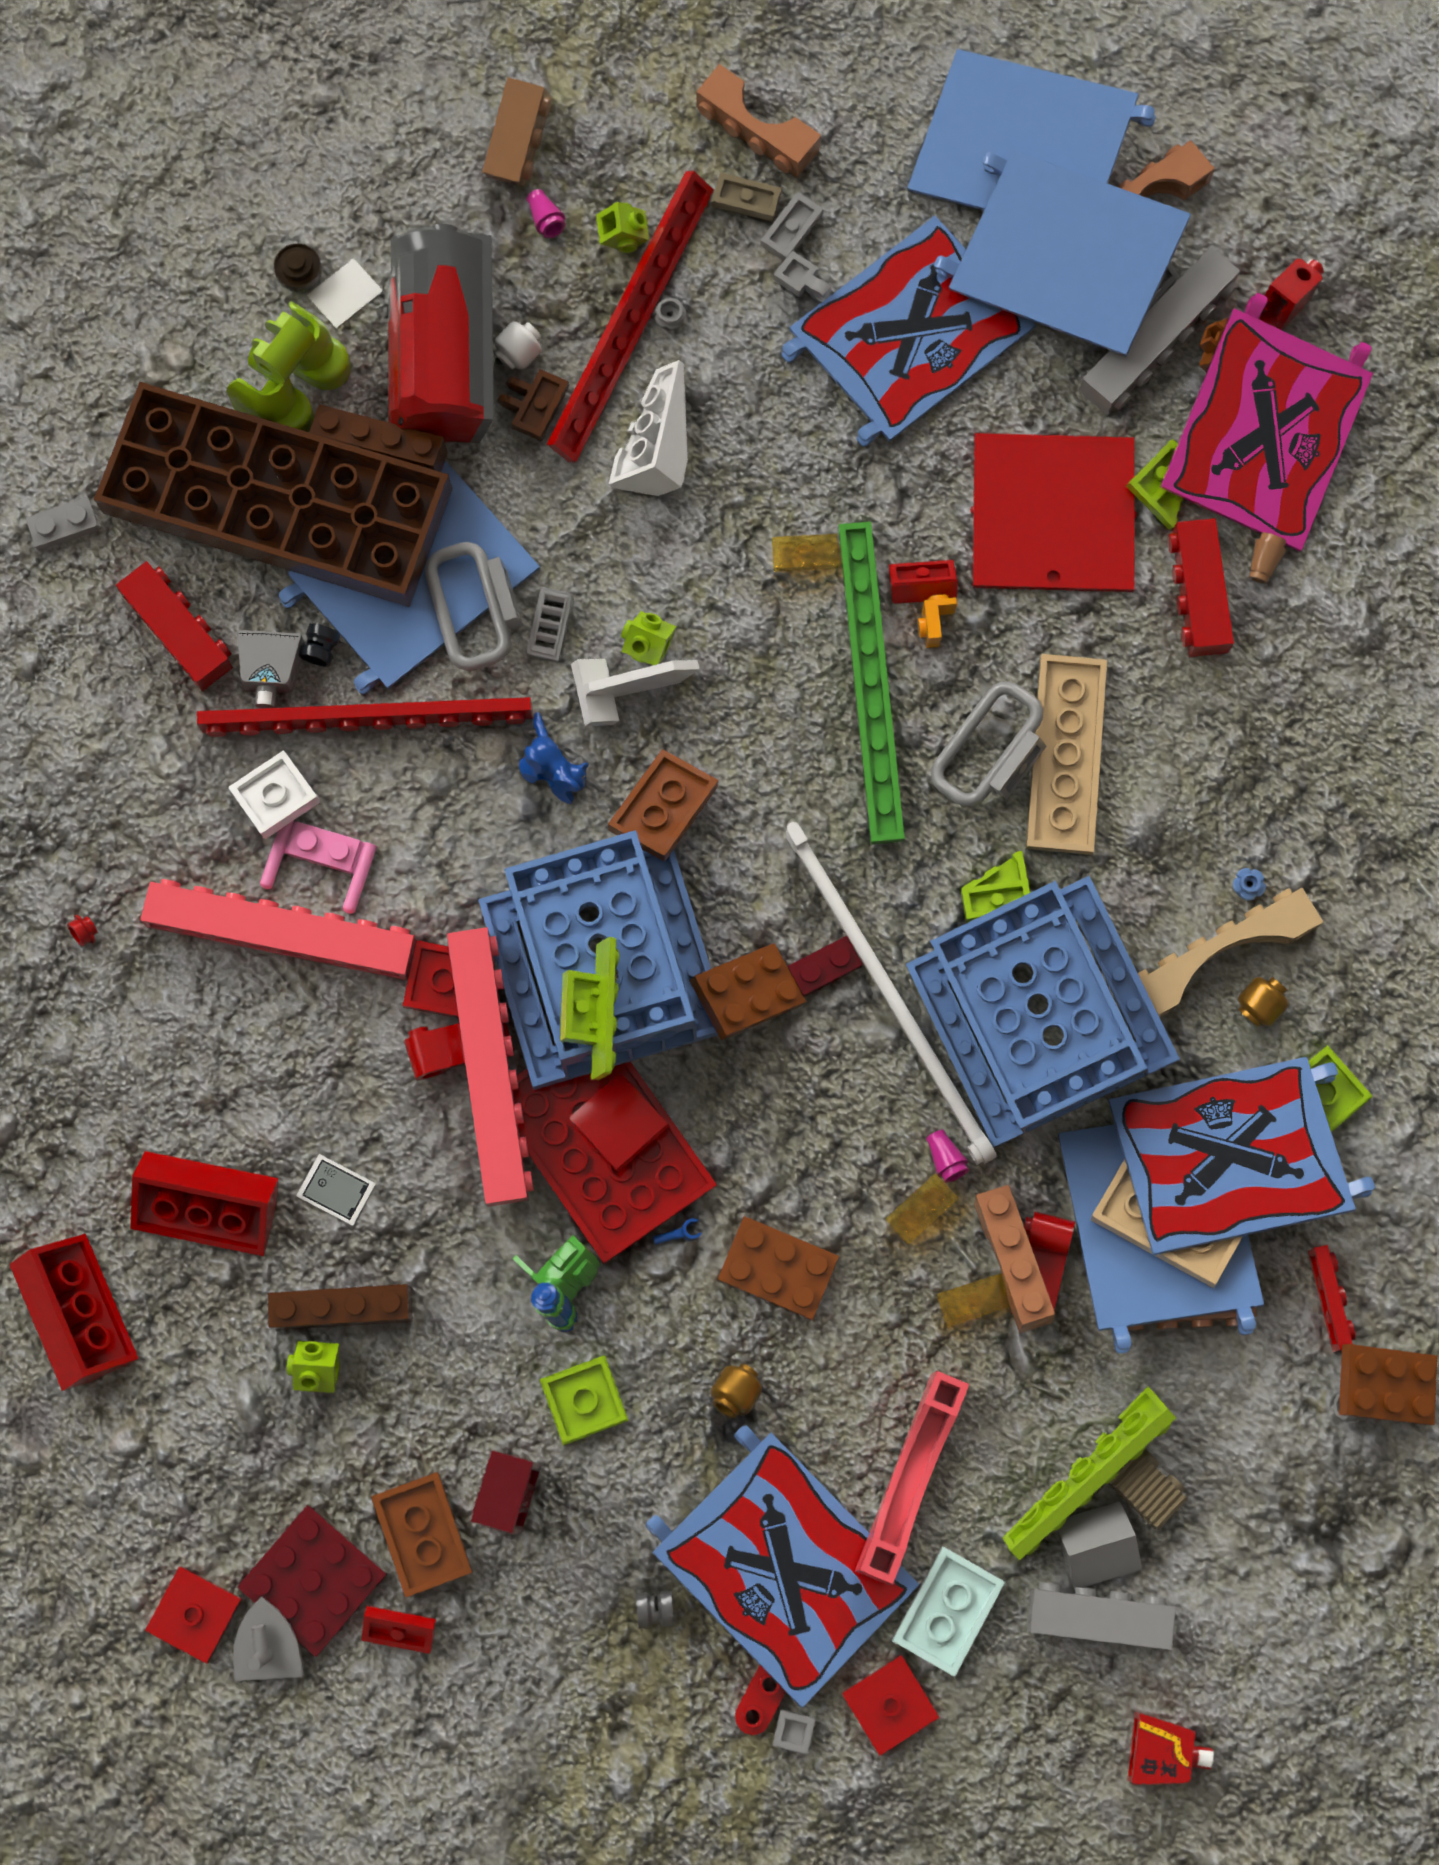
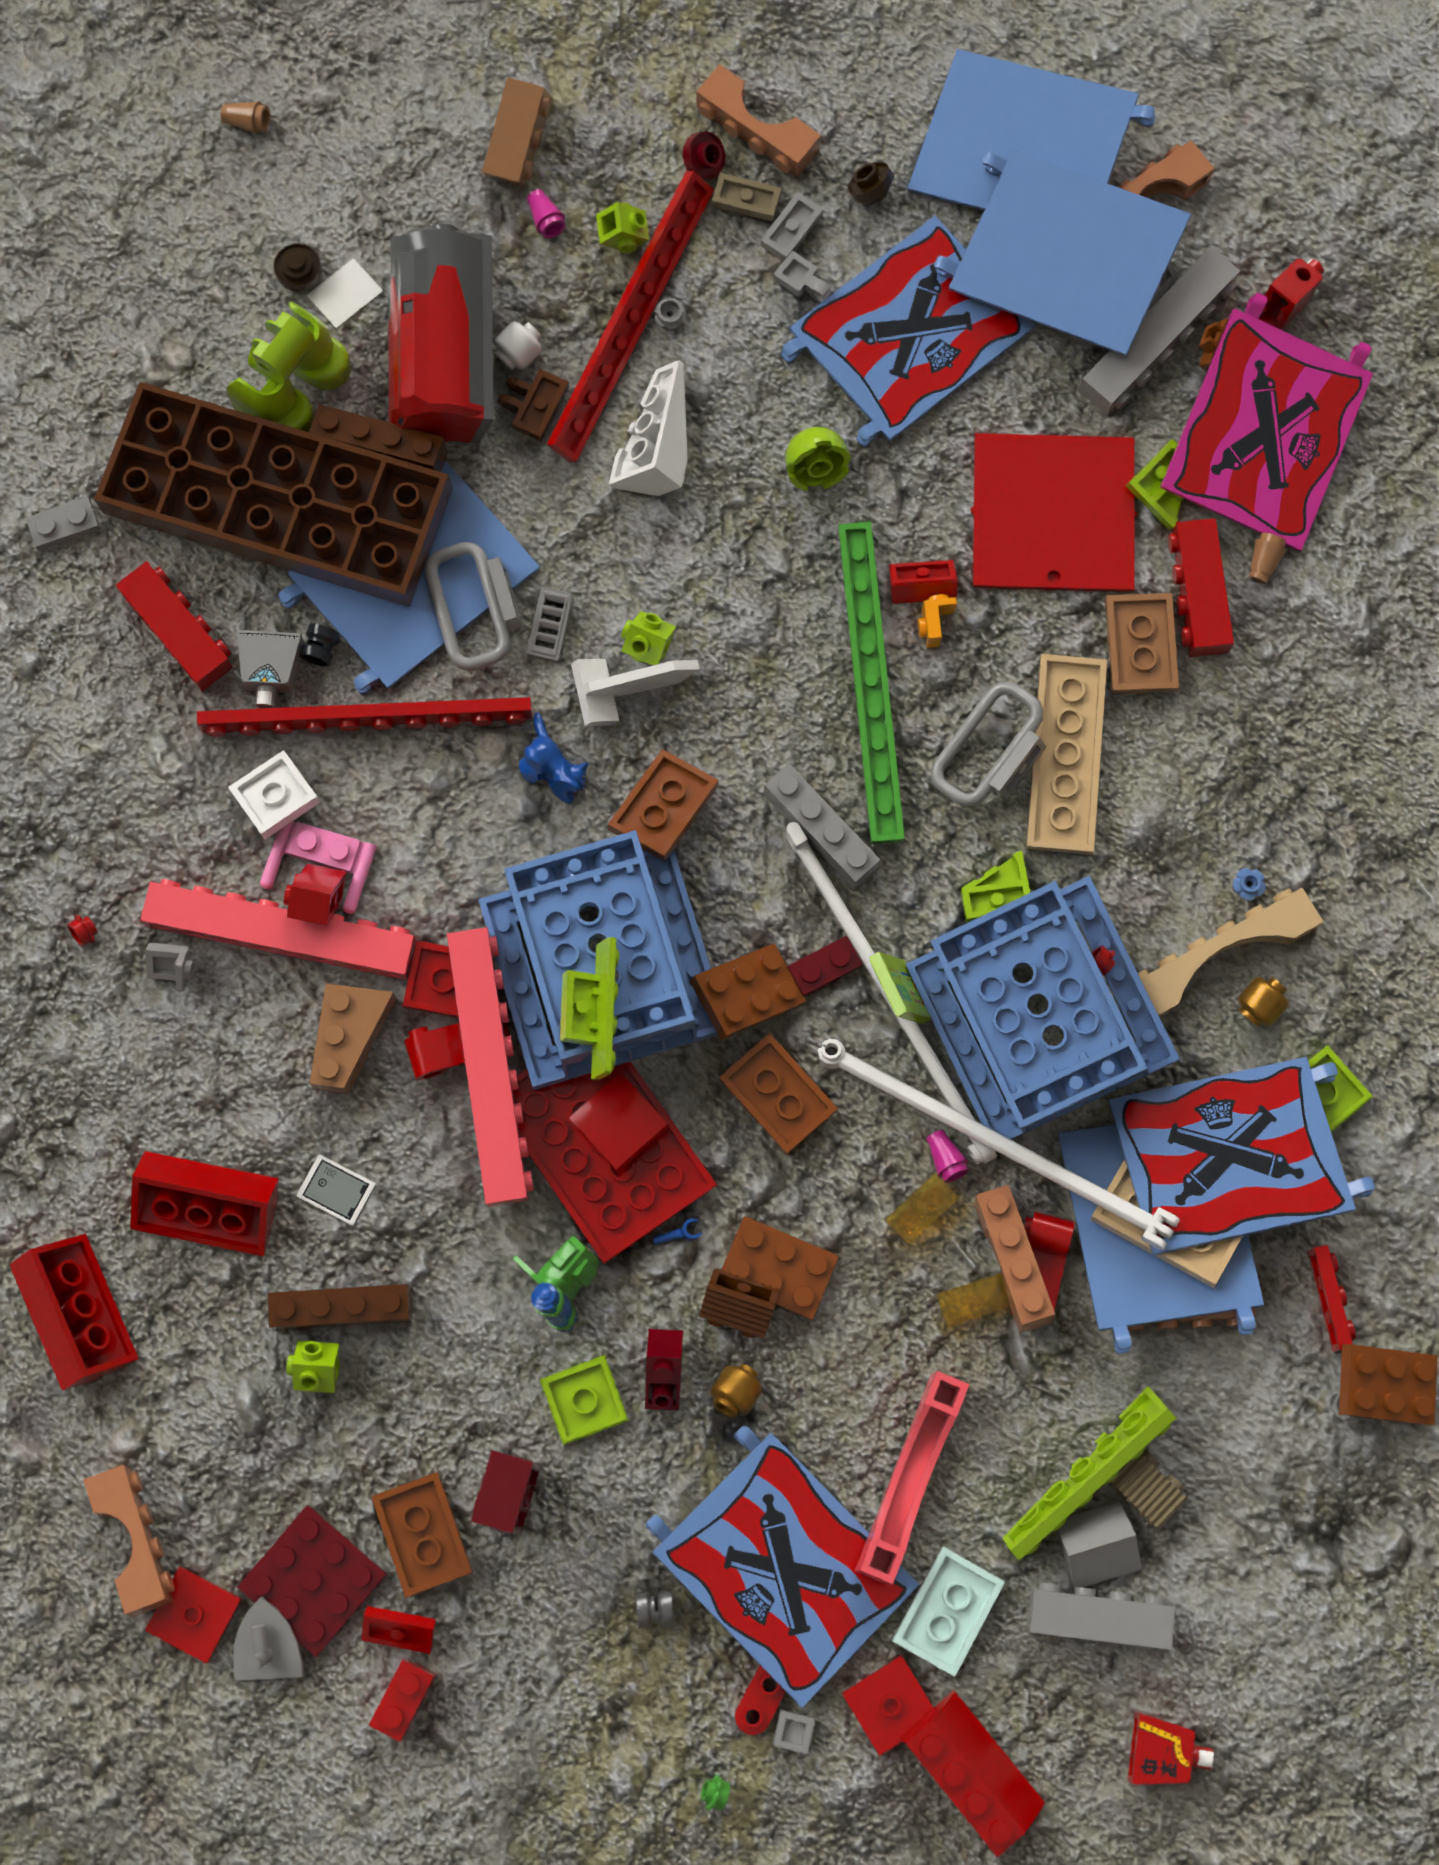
(143, 1582): none -> nougat arch
(169, 963): none -> light grey bracket
(247, 116): none -> medium nougat cone
(315, 894): none -> red brick
(346, 1033): none -> medium nougat wedge
(402, 1699): none -> red brick
(663, 1369): none -> dark red slope
(704, 154): none -> dark red plate
(715, 1793): none -> bright green plate
(738, 1304): none -> reddish brown brick
(778, 1094): none -> dark orange plate
(805, 552): clear yellow plate -> none
(816, 458): none -> lime cylinder
(821, 826): none -> light grey brick
(871, 182): none -> dark brown plate
(899, 987): none -> lime tile
(974, 1773): none -> red slope
(1103, 959): none -> red plate
(1141, 643): none -> medium nougat plate
(1150, 1223): none -> white hinge

